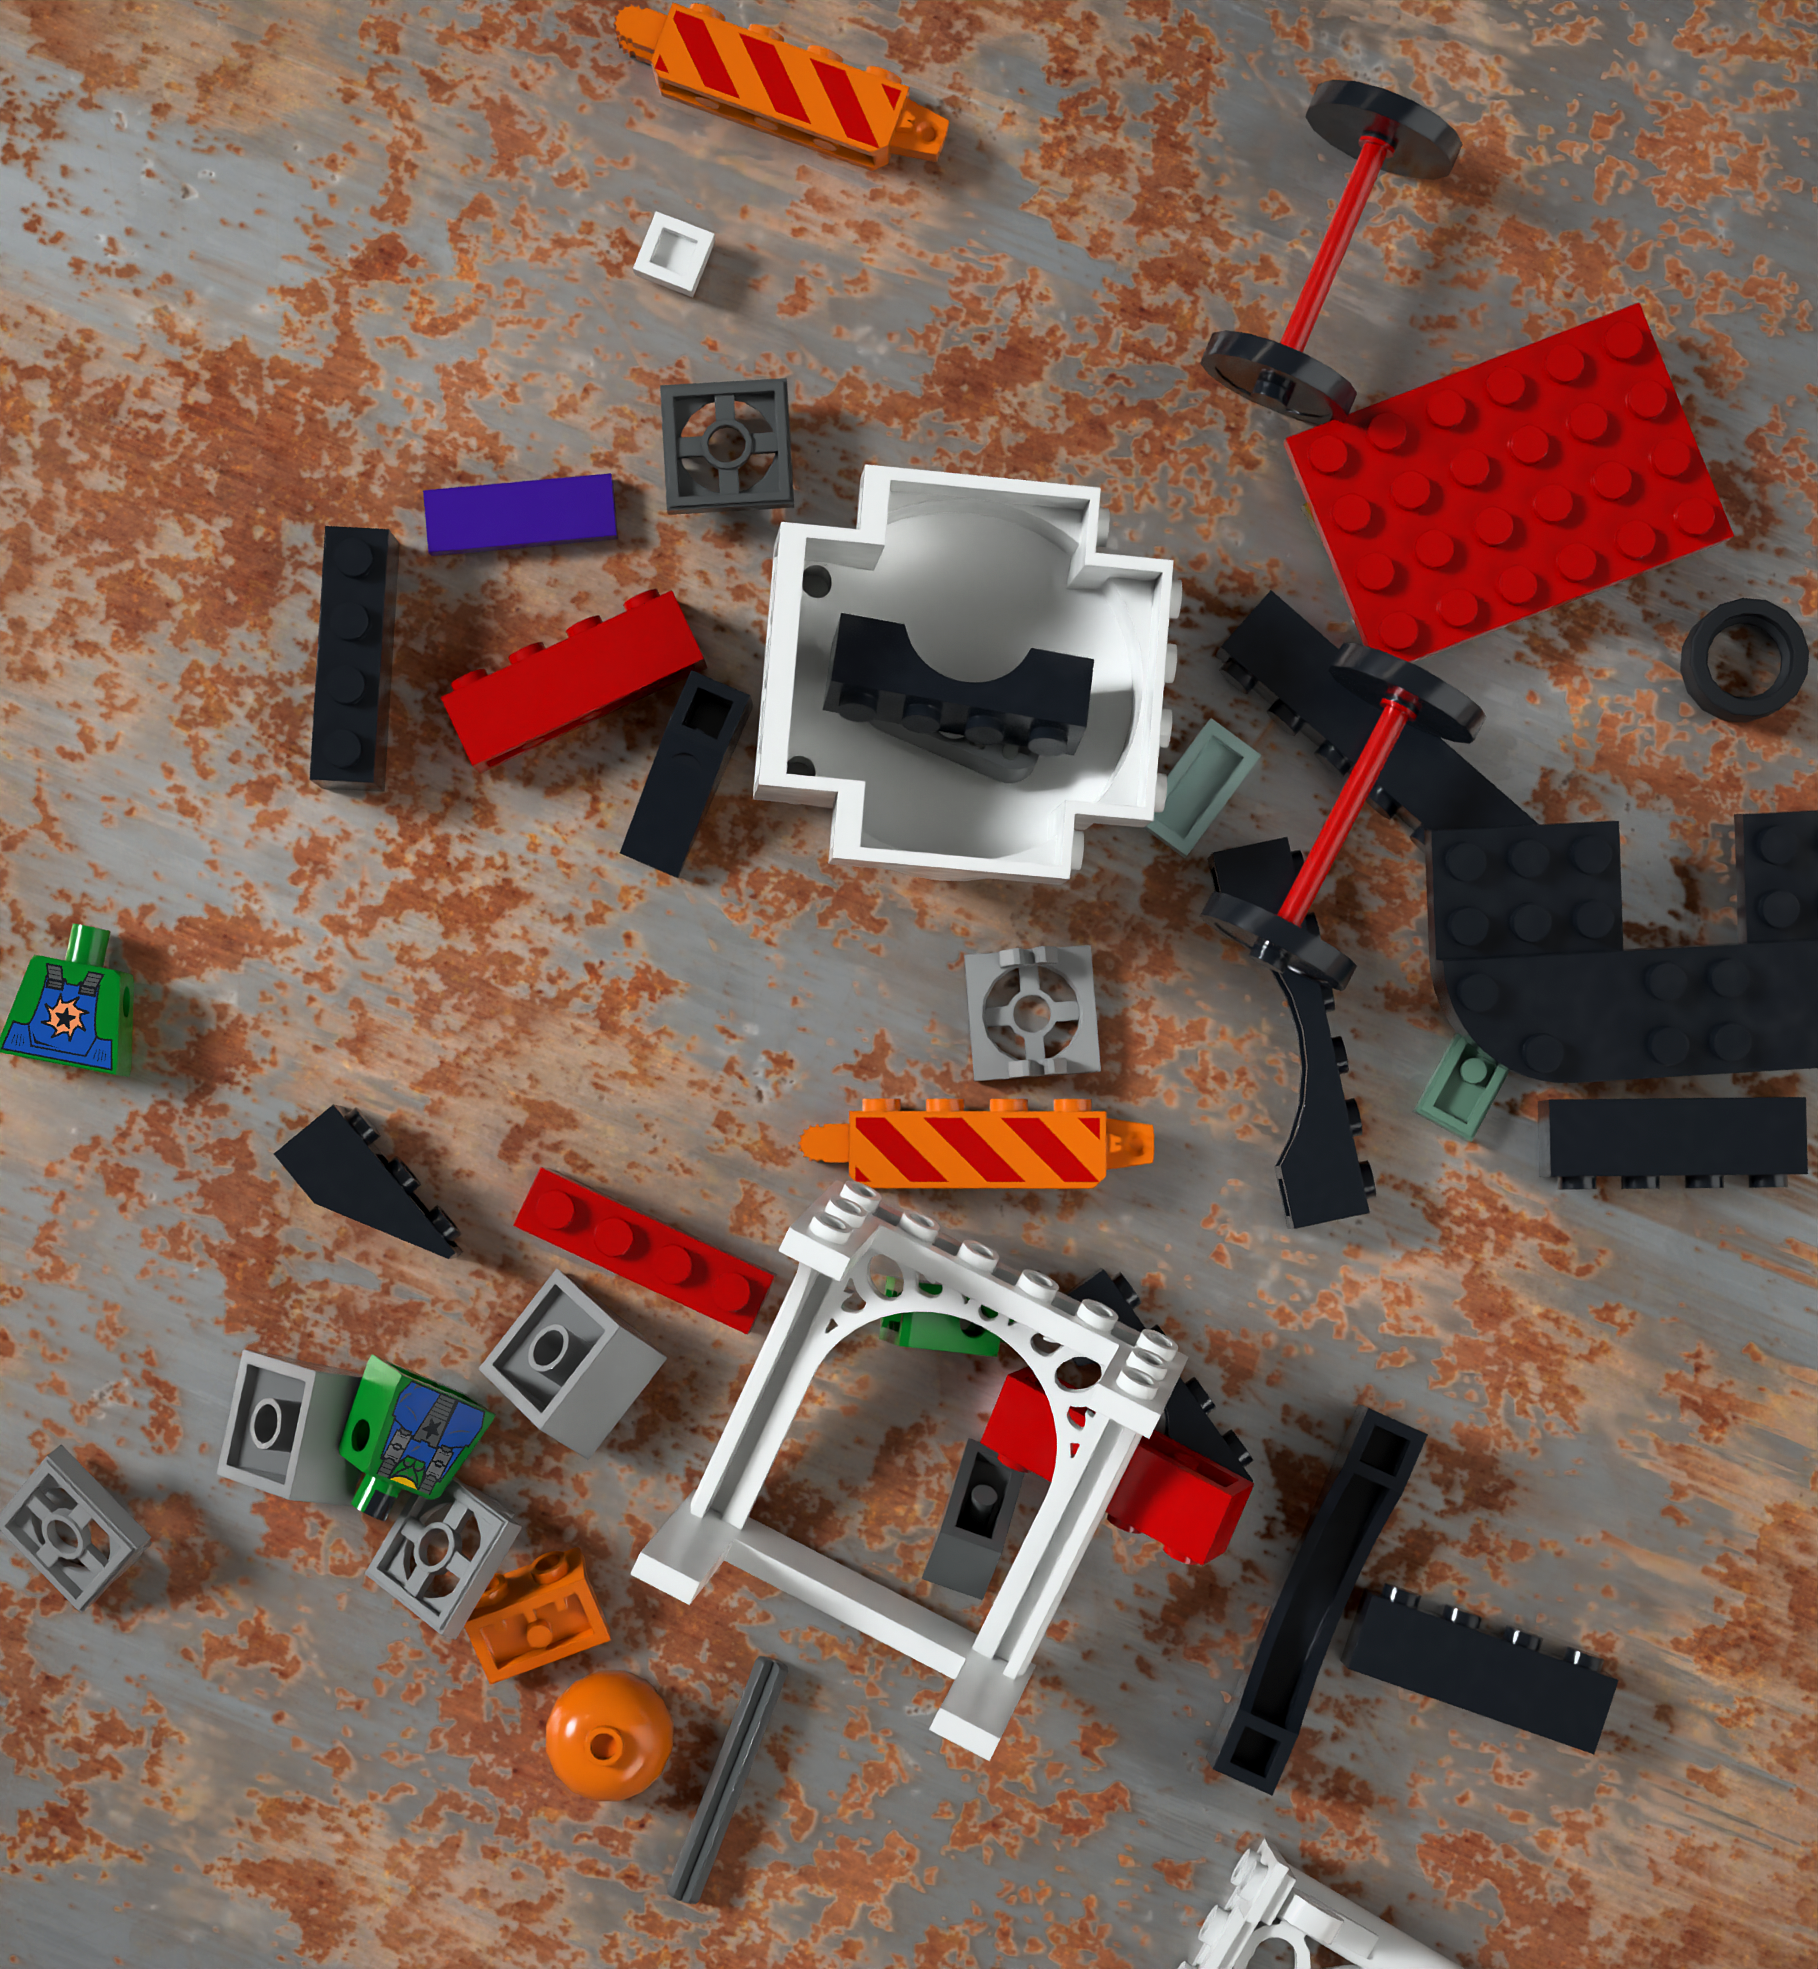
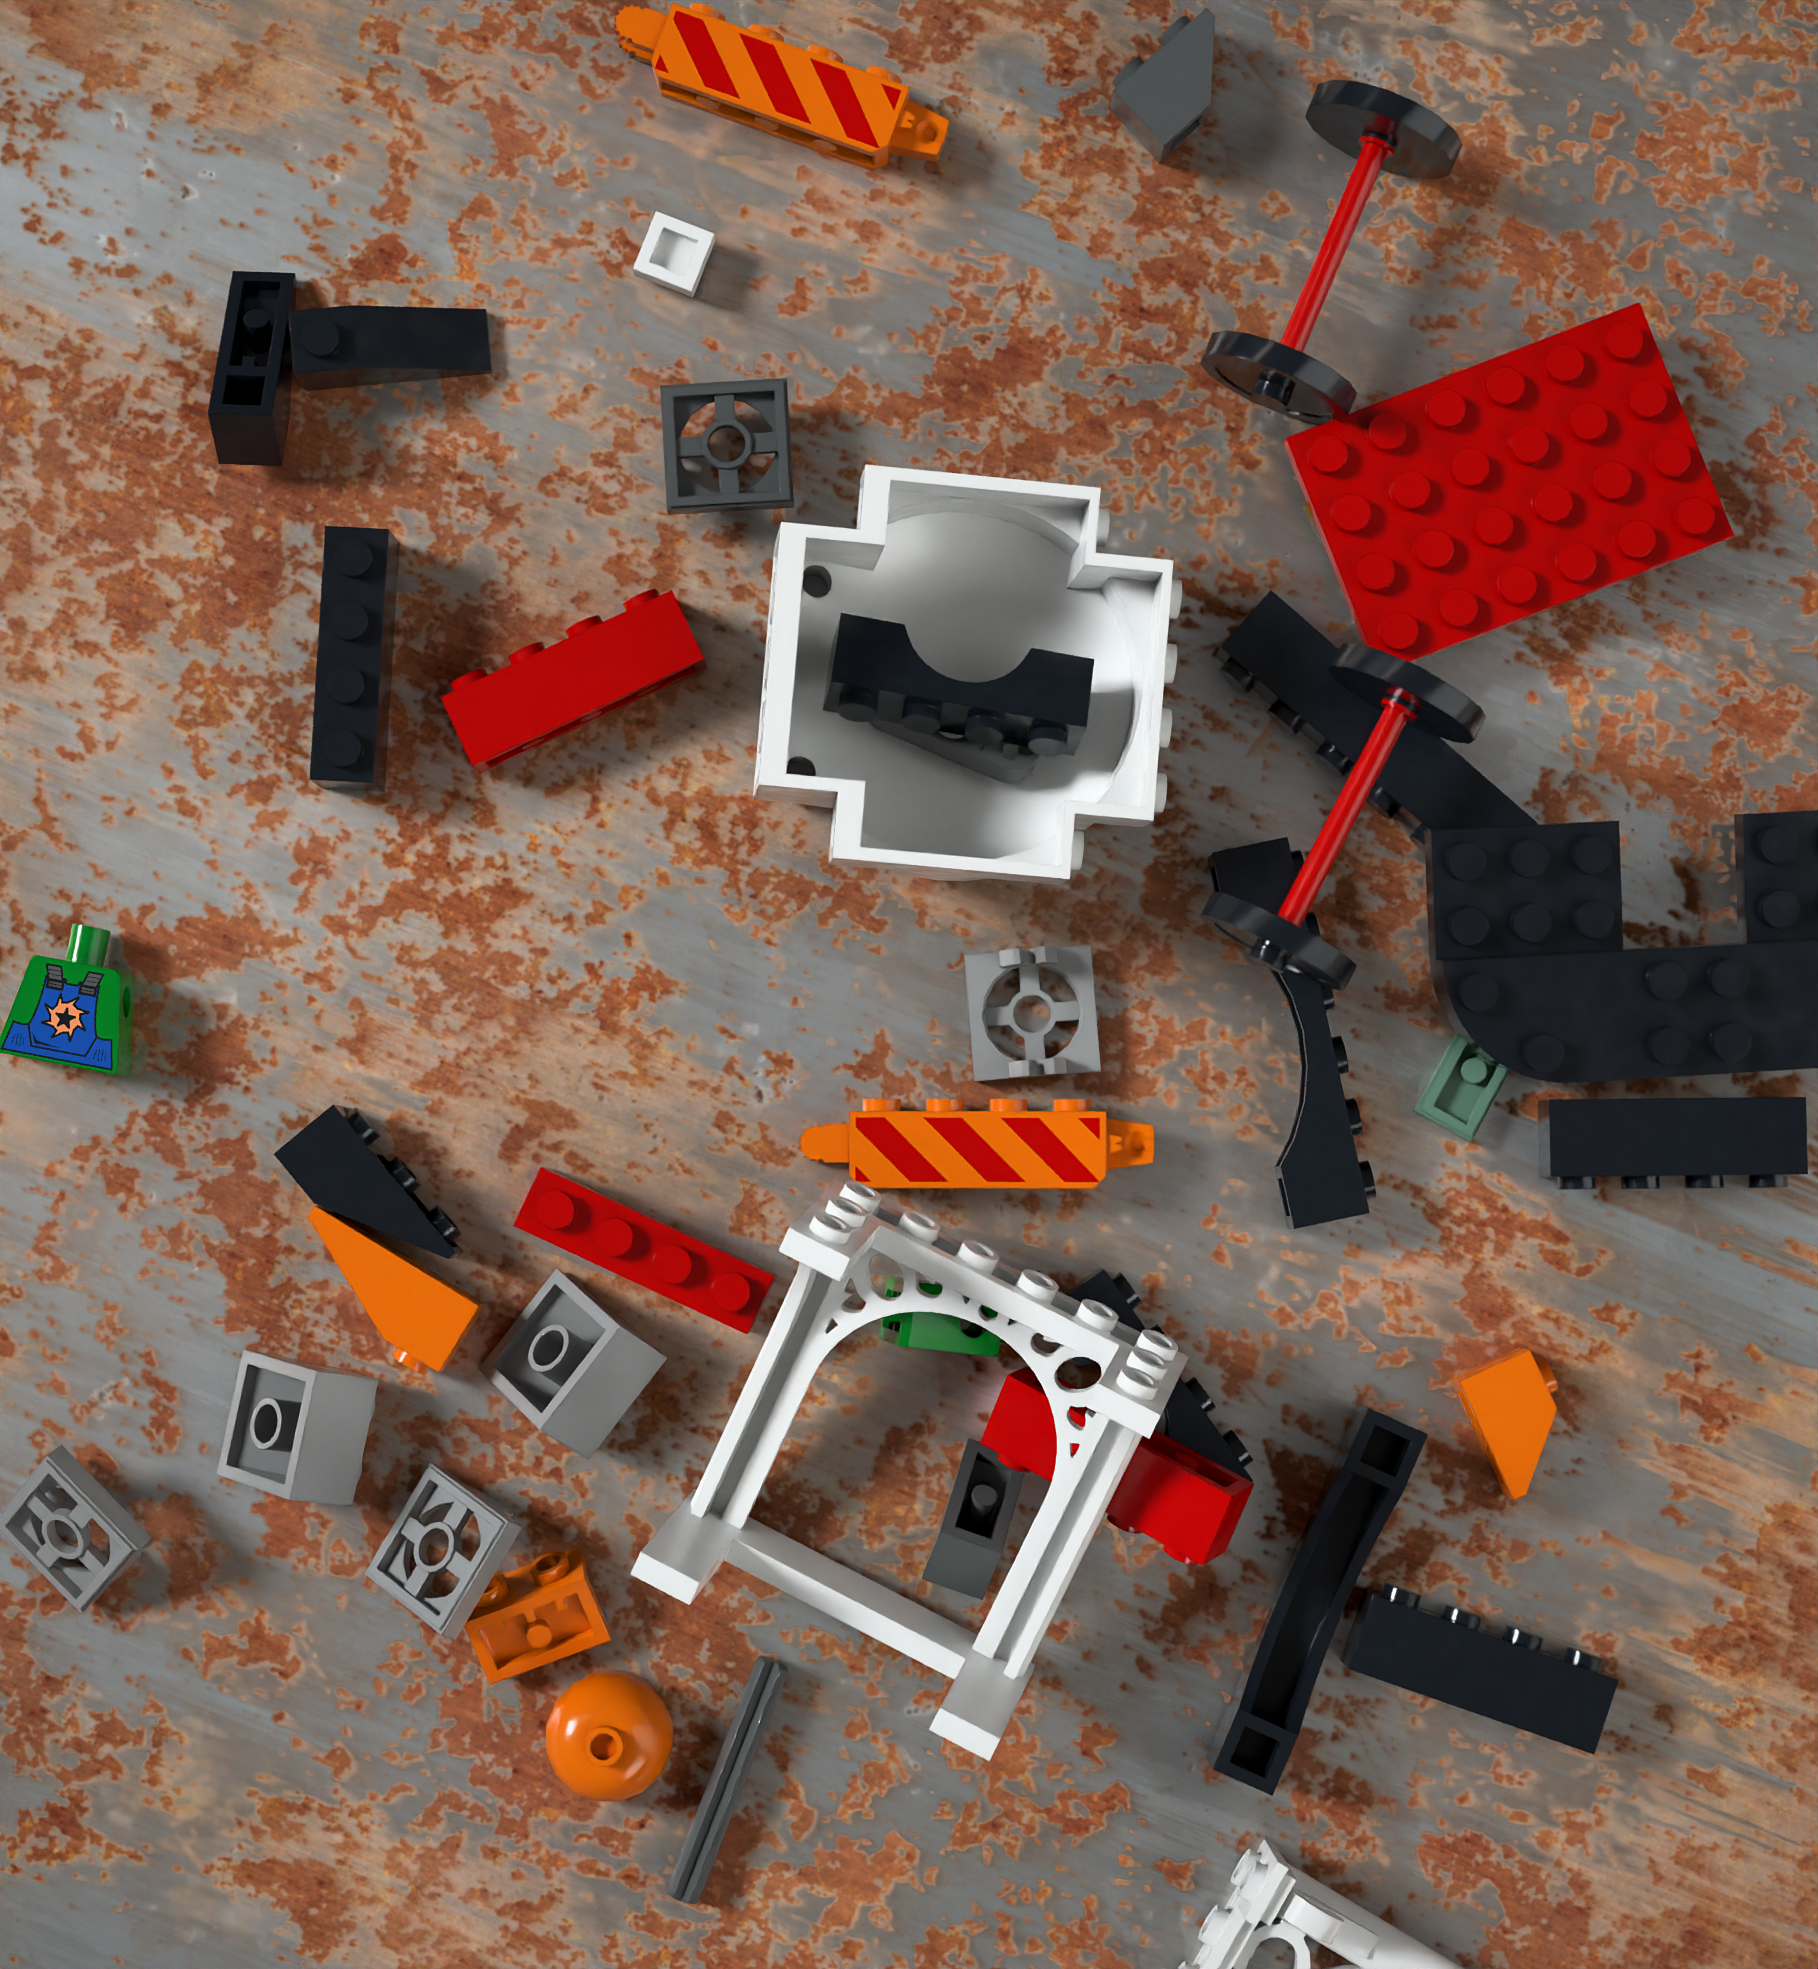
(254, 370): none -> black slope
(386, 345): none -> black slope
(404, 1299): none -> orange slope
(407, 1435): torso -> none
(520, 514): dark purple tile -> none
(686, 773): black slope -> none
(1172, 90): none -> dark grey slope
(1201, 786): light aqua tile -> none
(1510, 1414): none -> orange slope
(1783, 631): black tyre -> none

